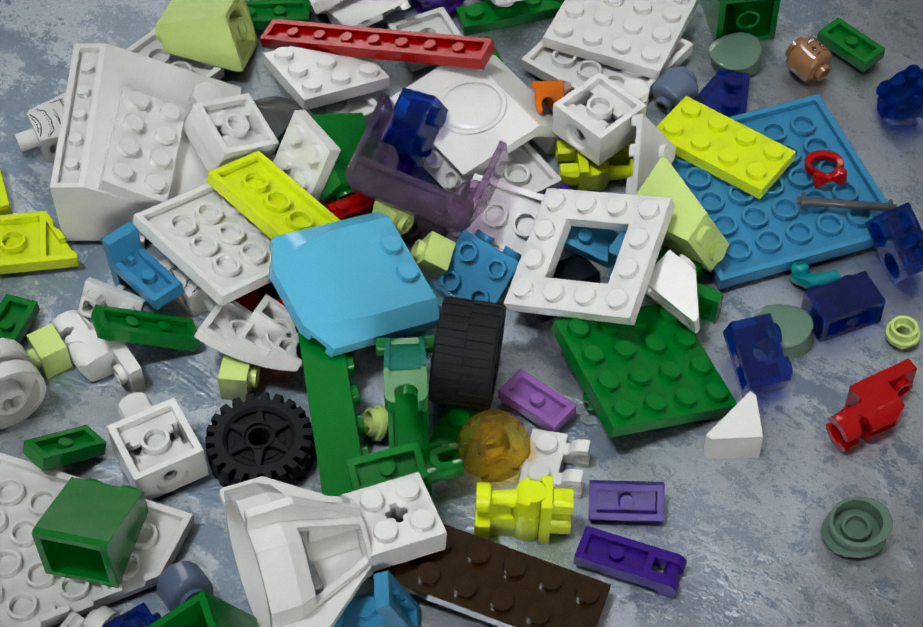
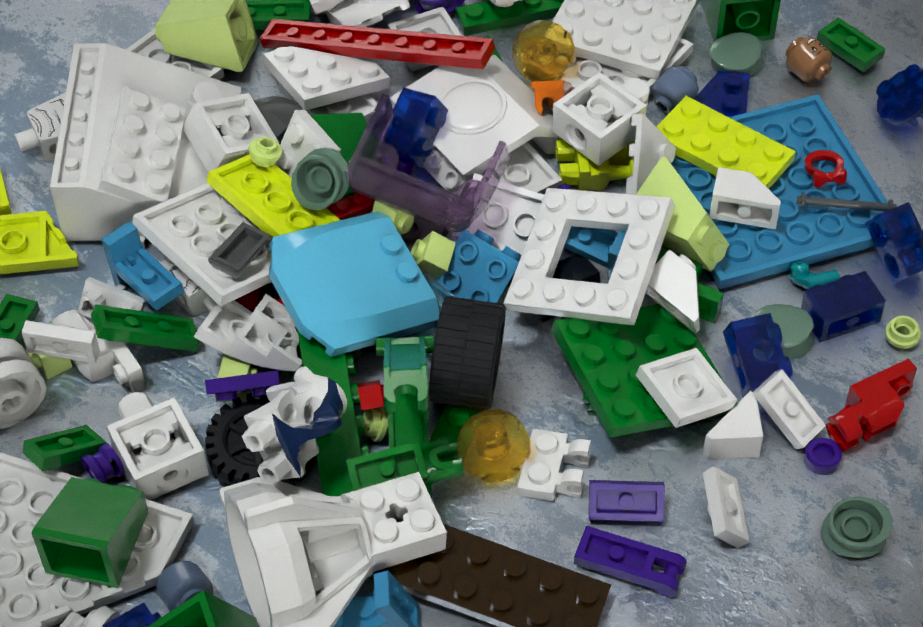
(60, 341): none -> white plate
(103, 464): none -> dark purple wheel
(227, 388): none -> dark purple plate
(239, 249): none -> dark grey tile
(265, 151): none -> yellowish green plate
(292, 421): none -> white hips
(320, 179): none -> sand green piece
(371, 394): none -> red piece
(525, 512): neon yellow hips -> none
(537, 401): medium lavender plate -> none
(543, 51): none -> clear yellow tile
(686, 387): none -> white plate
(725, 507): none -> white plate
(743, 200): none -> white slope
(789, 409): none -> white plate
(822, 456): none -> dark purple tile

